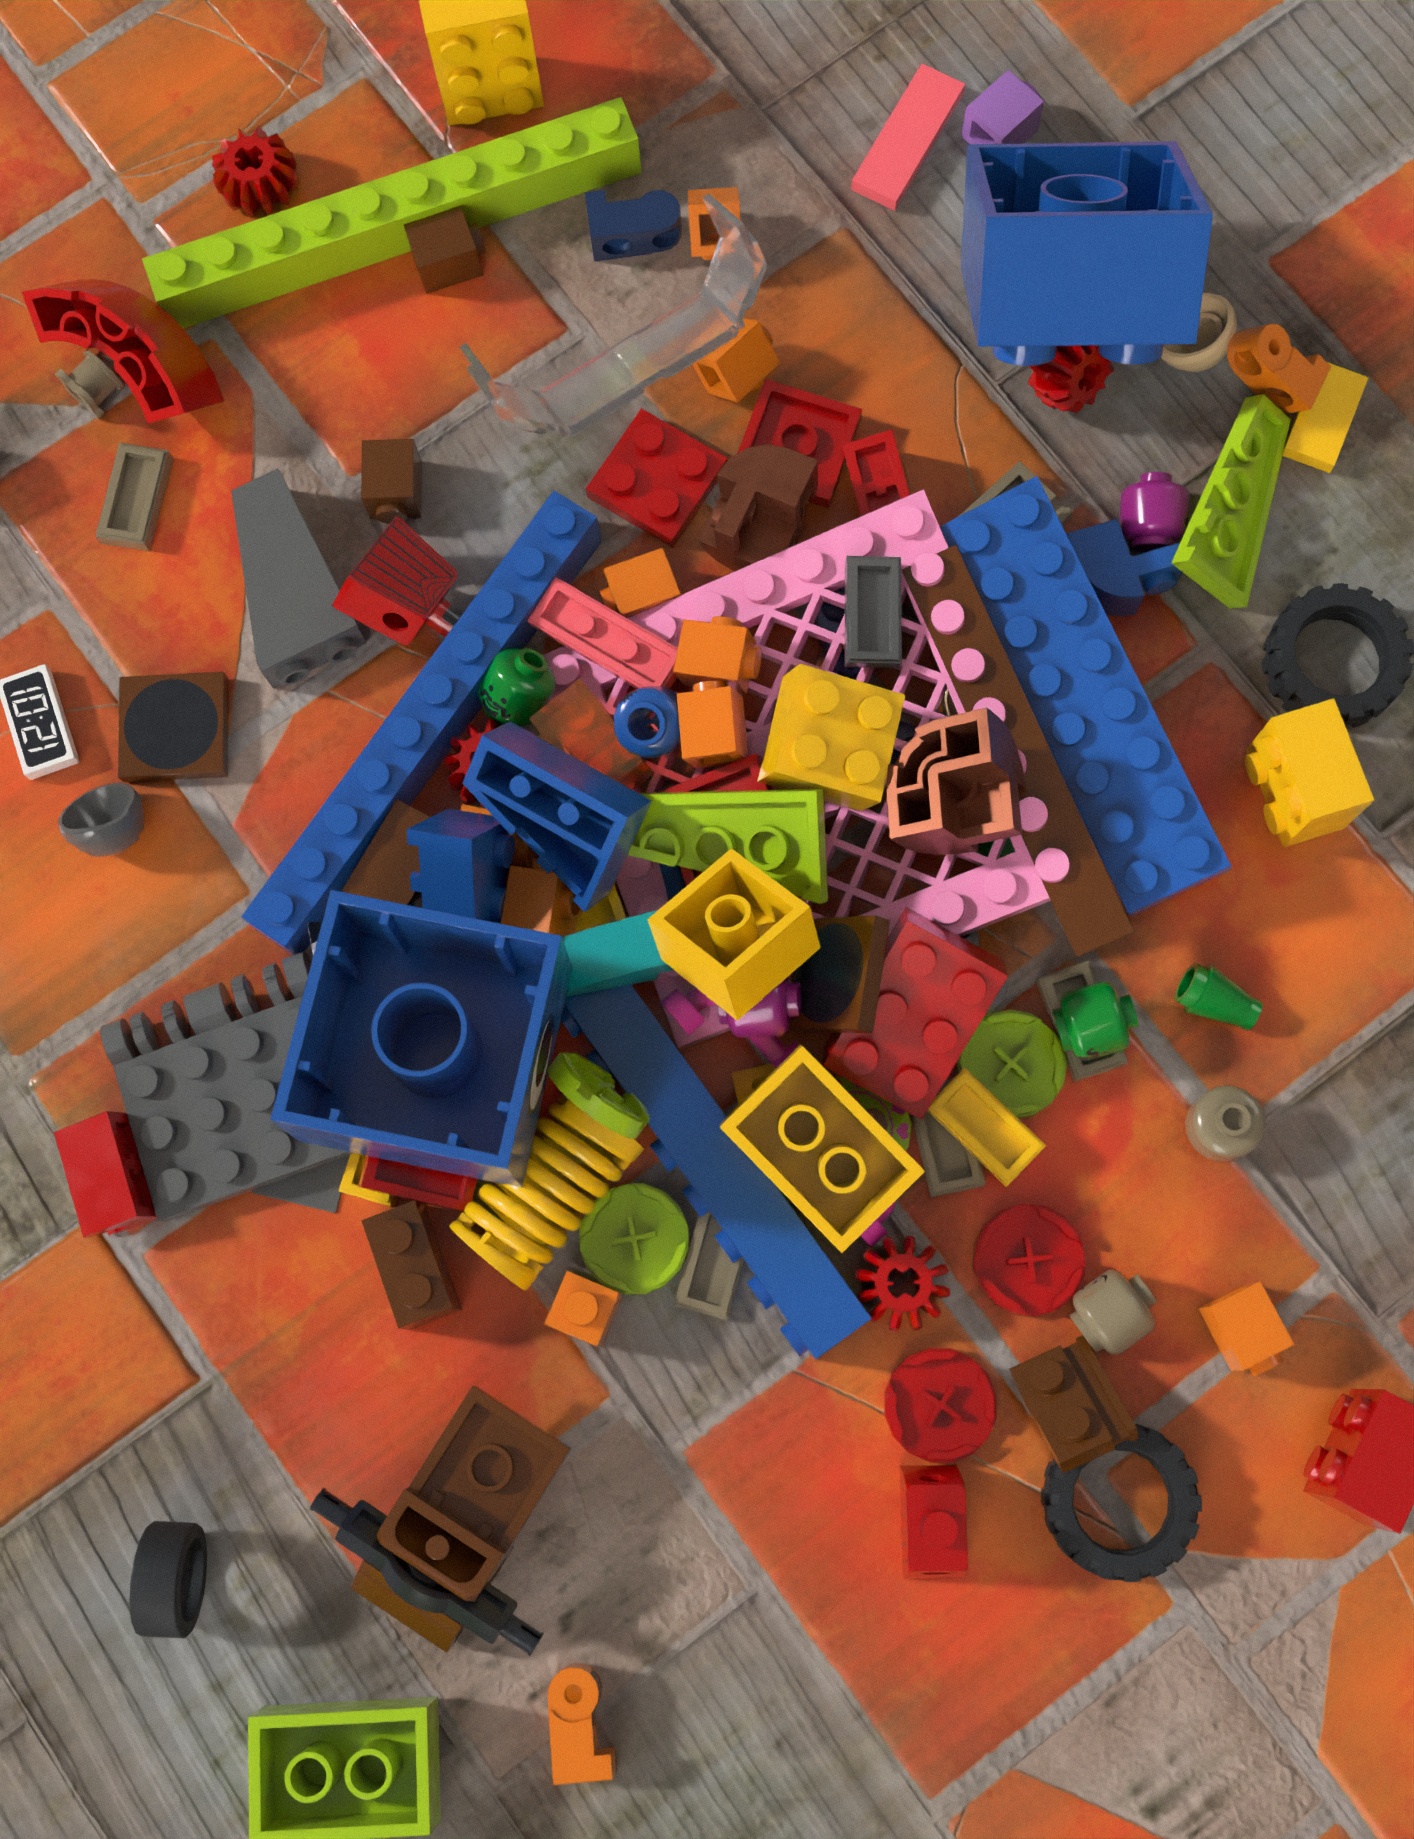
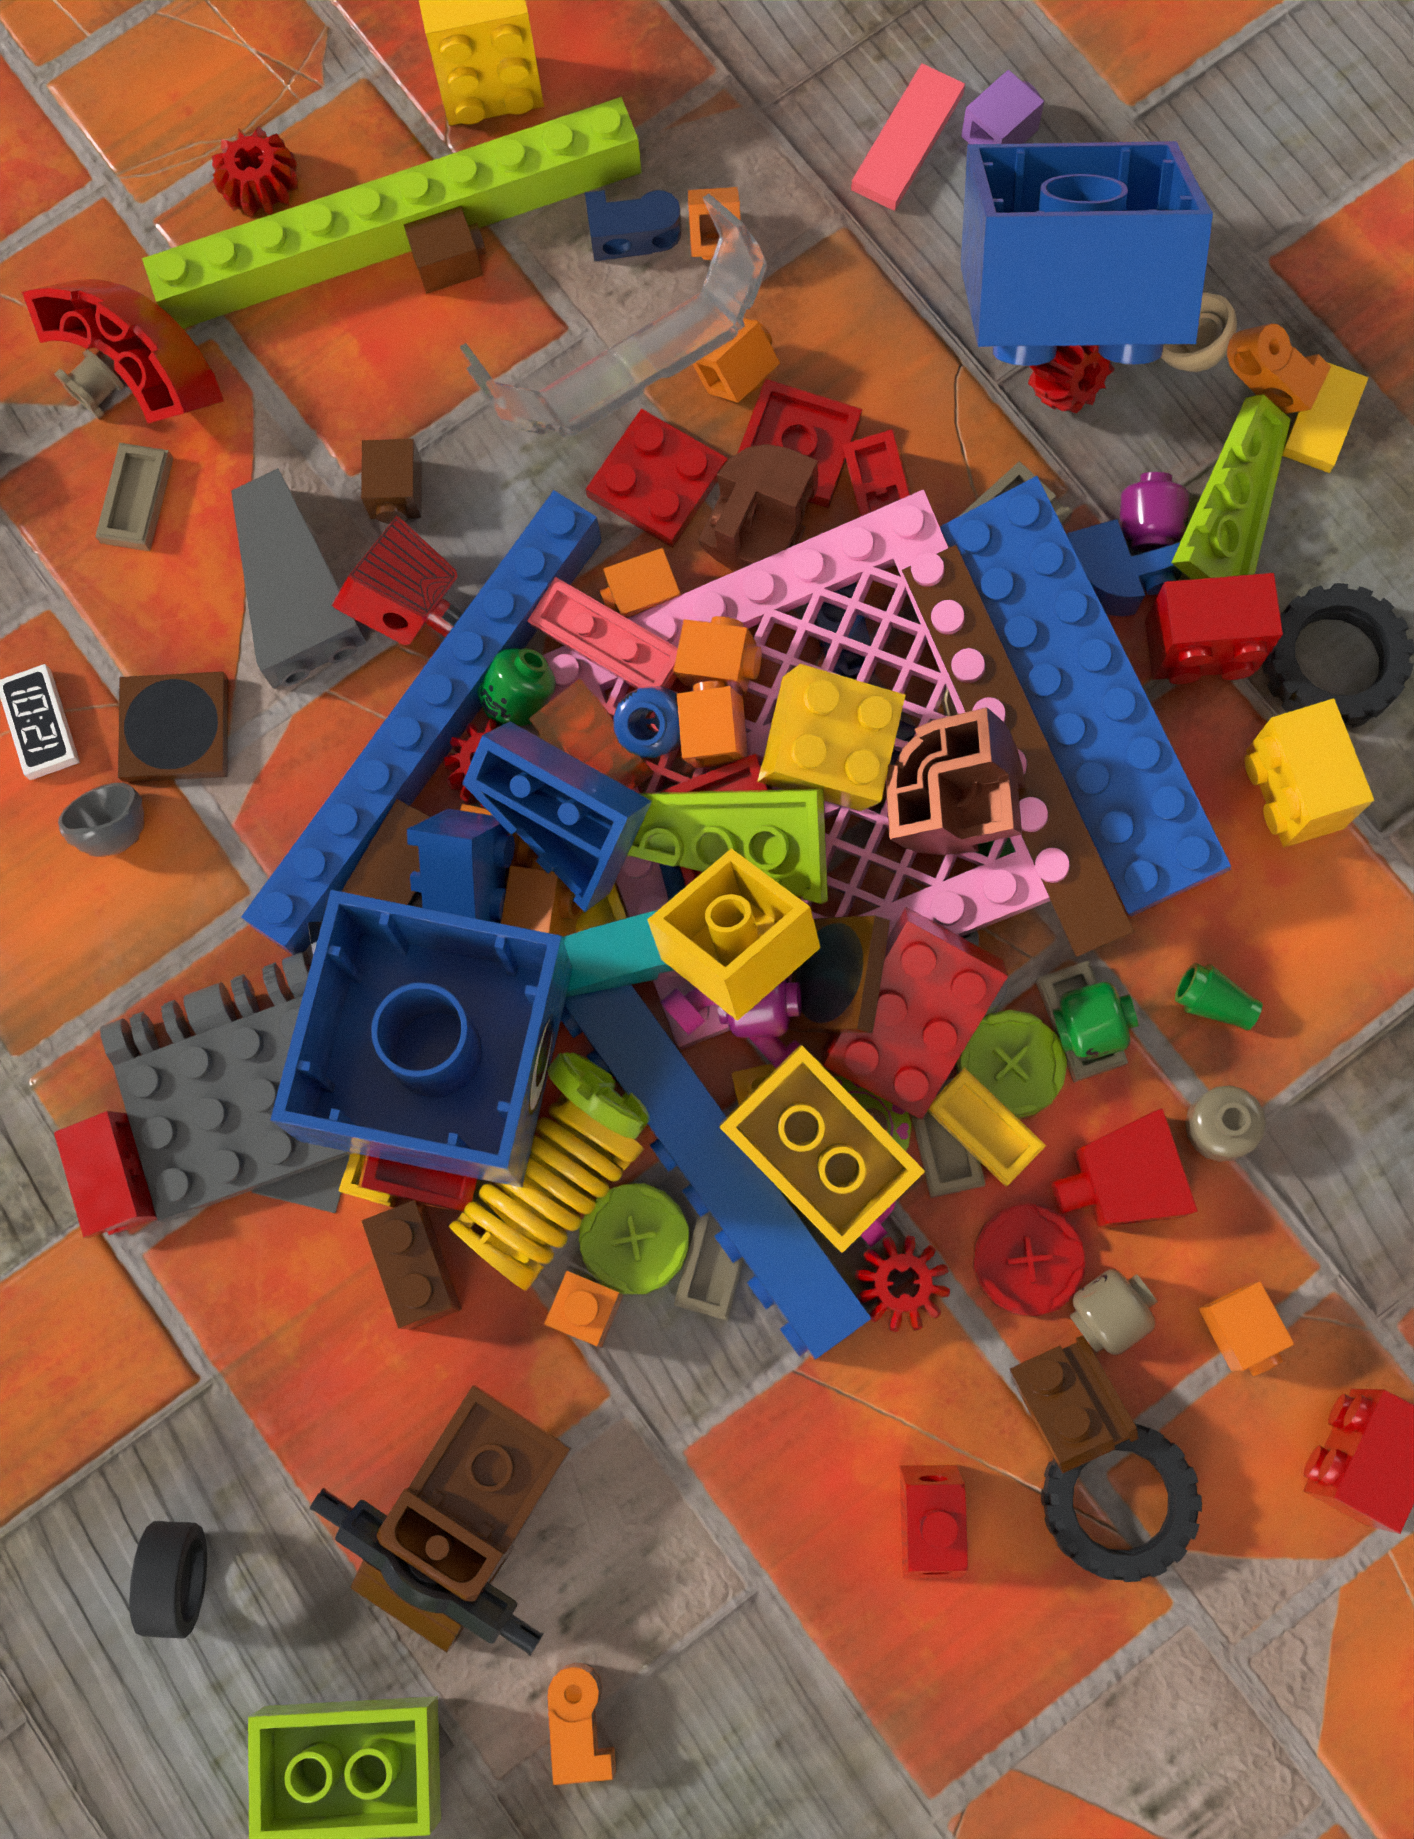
(873, 612): dark grey tile -> none
(940, 1405): red tile -> none
(1129, 1176): none -> red torso
(1213, 627): none -> red brick

